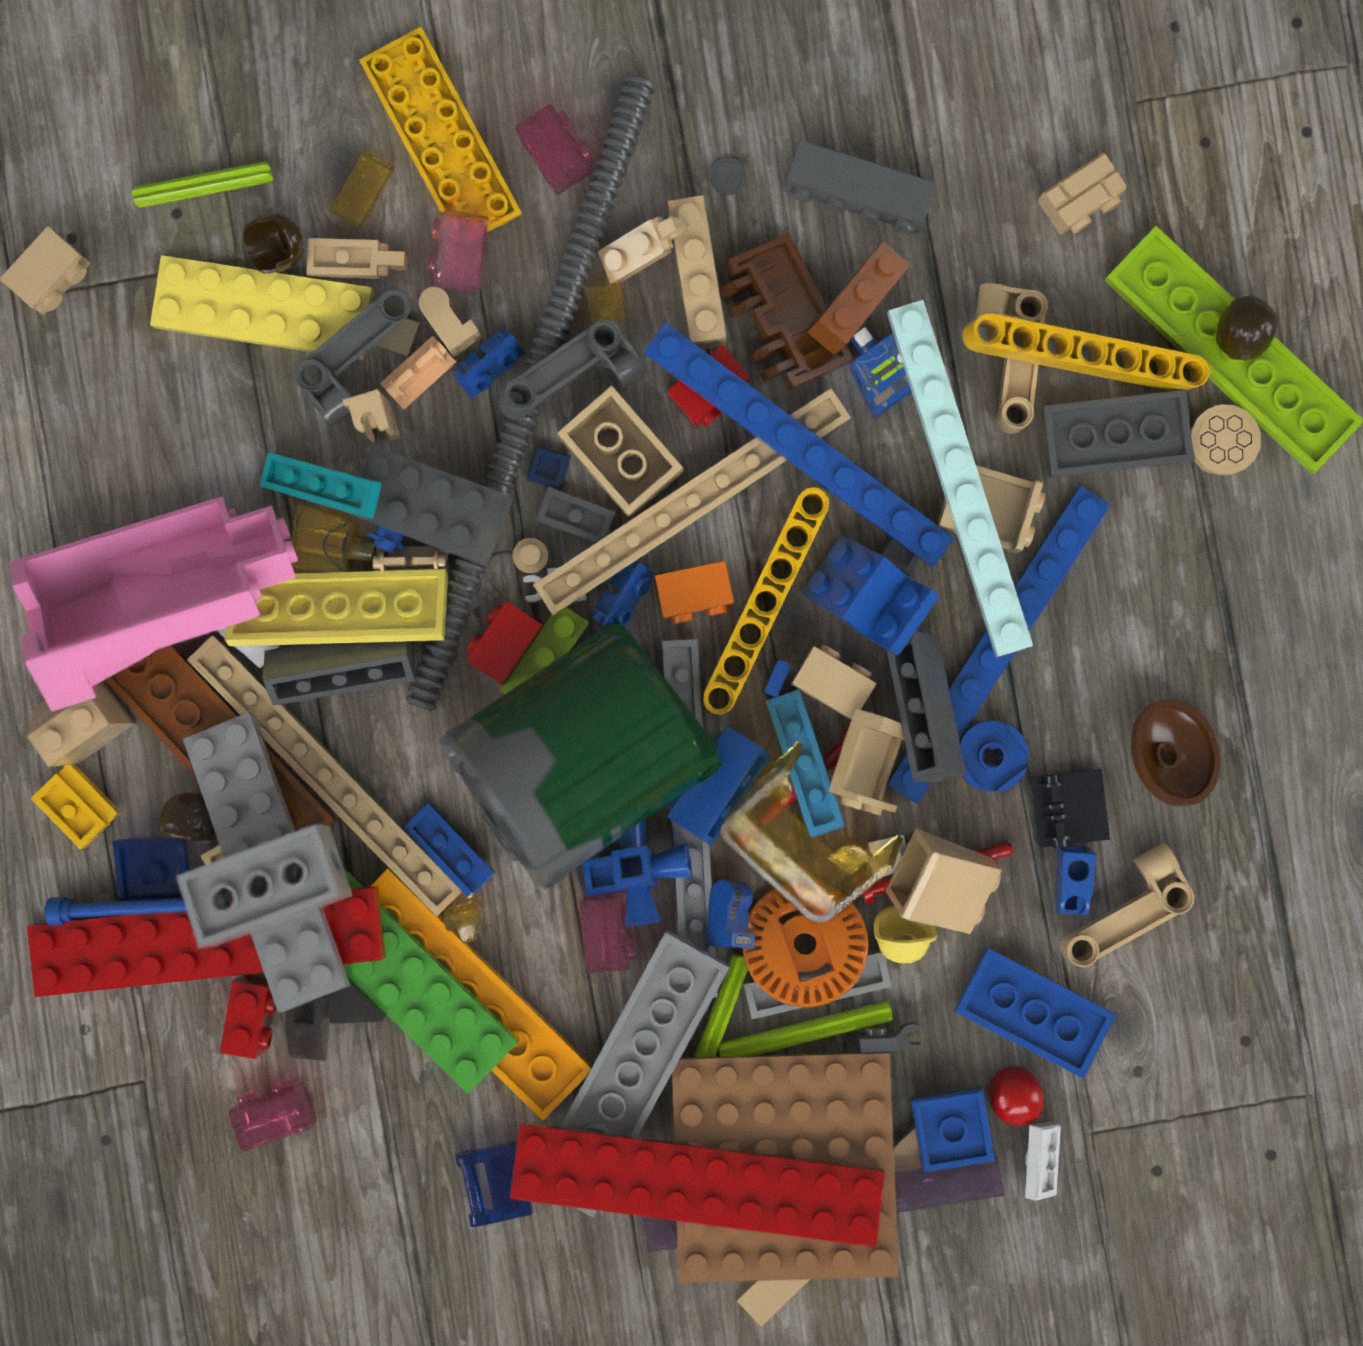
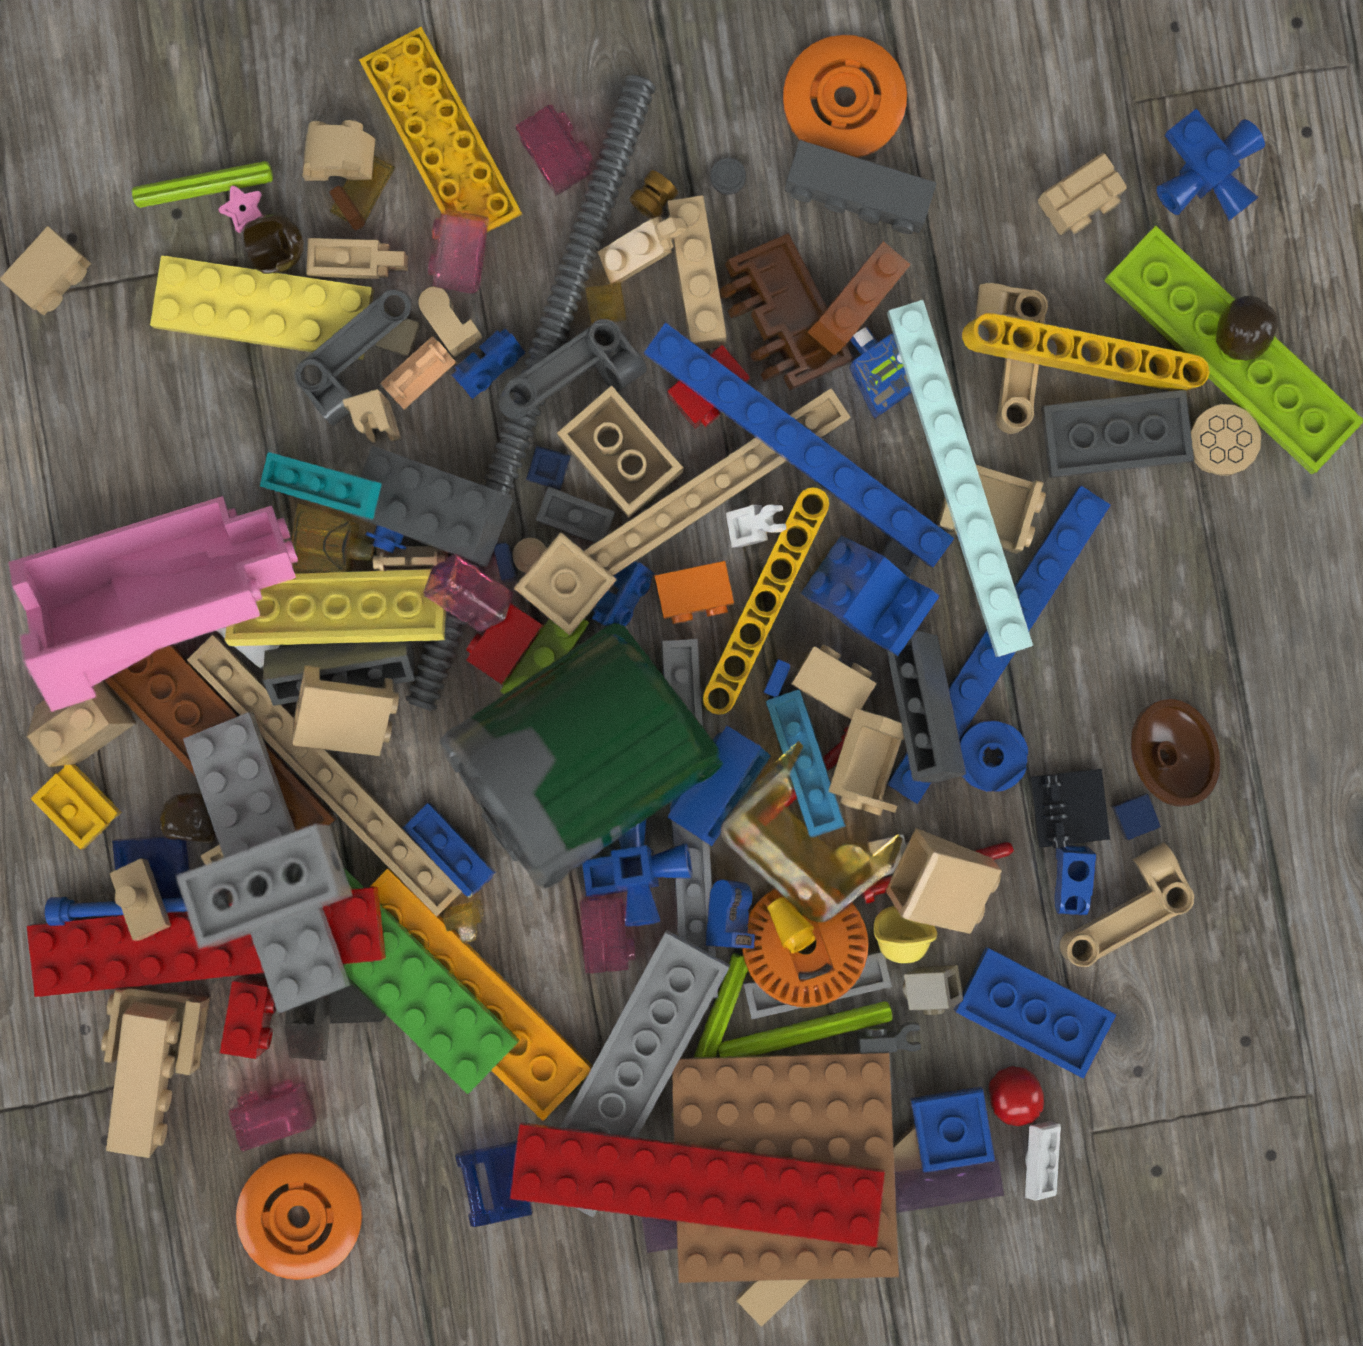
(139, 899): none -> tan tile
(142, 1079): none -> tan brick
(191, 1014): none -> tan panel
(239, 198): none -> bright pink plate
(327, 1196): none -> orange piece
(338, 151): none -> tan cylinder
(343, 715): none -> tan panel
(347, 207): none -> reddish brown tile
(468, 593): none -> clear pink brick
(505, 562): none -> dark blue tile
(565, 583): none -> tan tile
(653, 195): none -> pearl gold wheel
(751, 524): none -> white plate
(791, 926): none -> yellow cone
(837, 64): none -> orange piece
(932, 988): none -> brick
(1136, 816): none -> dark blue tile
(1210, 164): none -> blue brick

